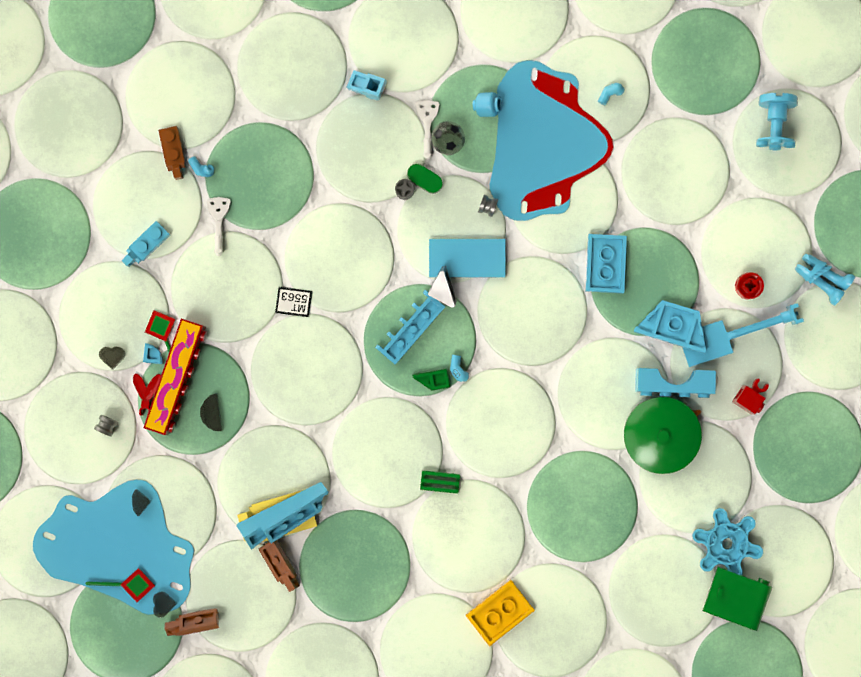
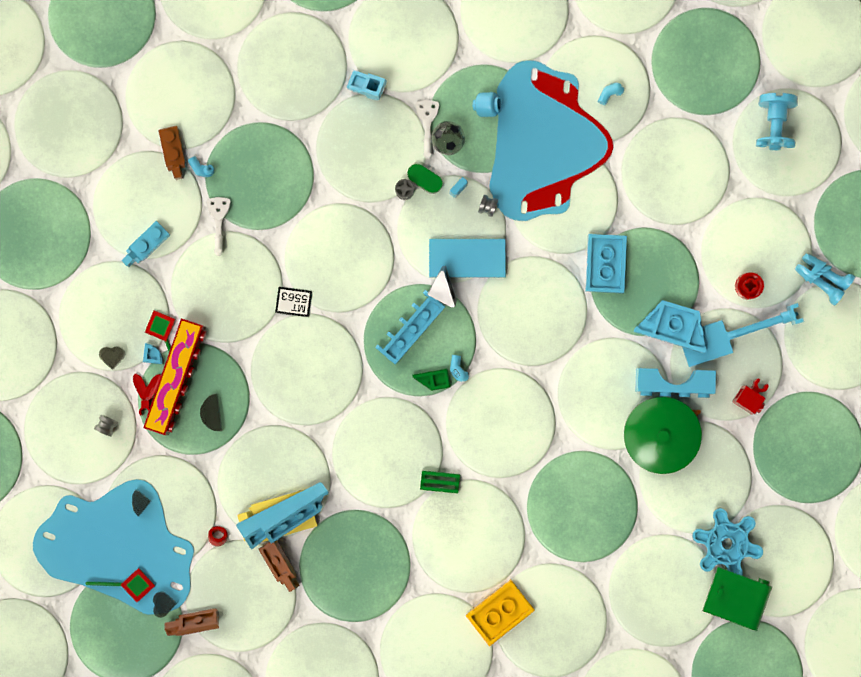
(217, 542): none -> red piece
(458, 187): none -> medium azure tile

